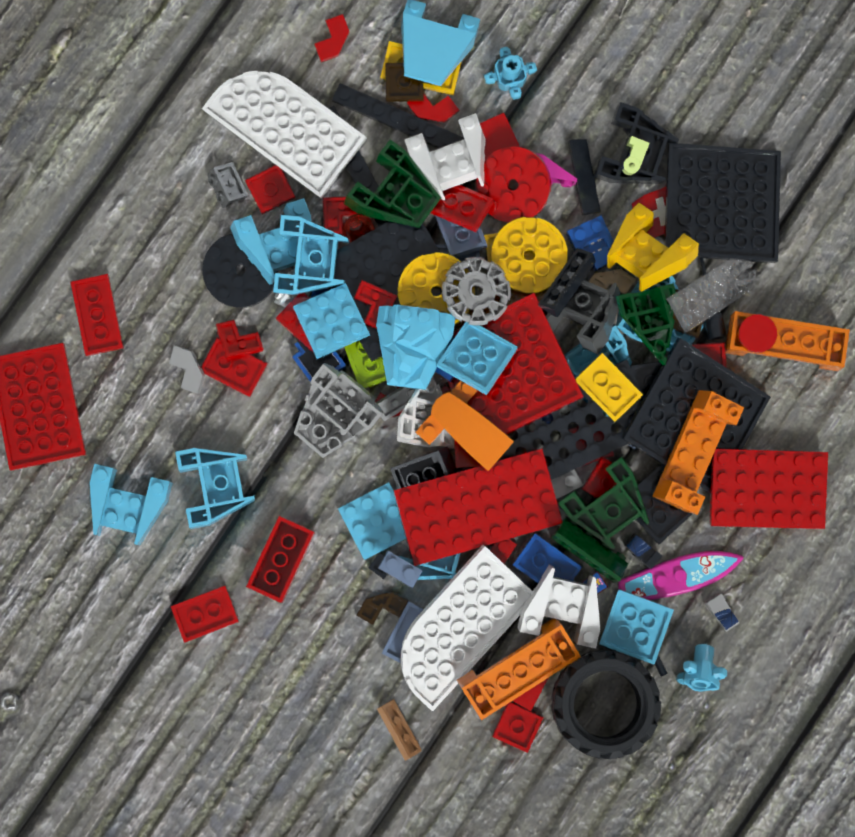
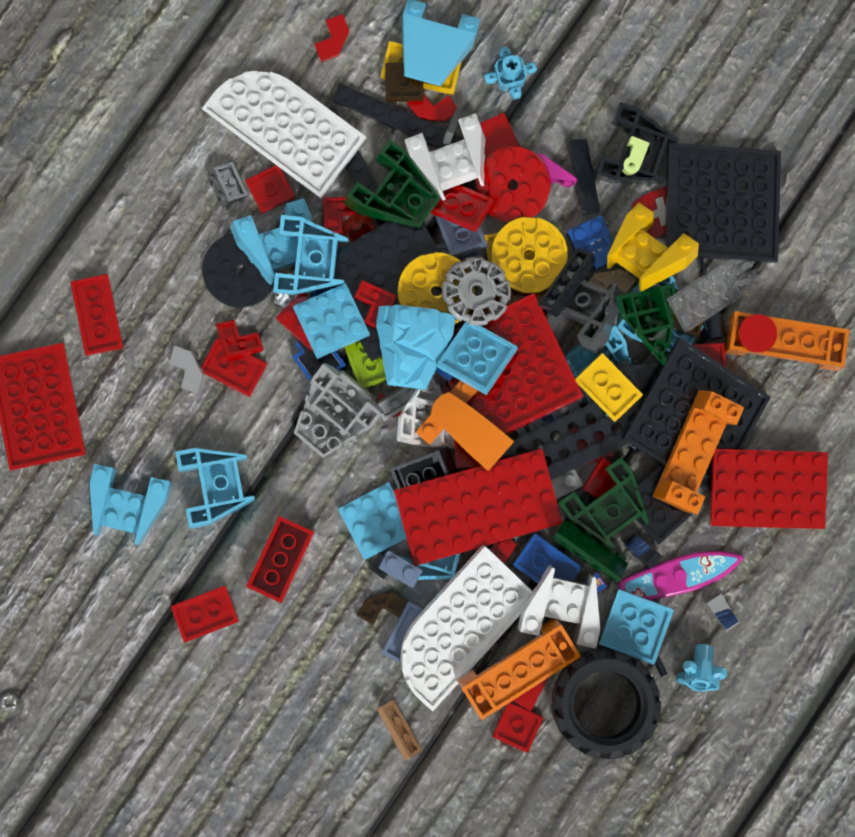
(452, 126): none -> dark grey tile

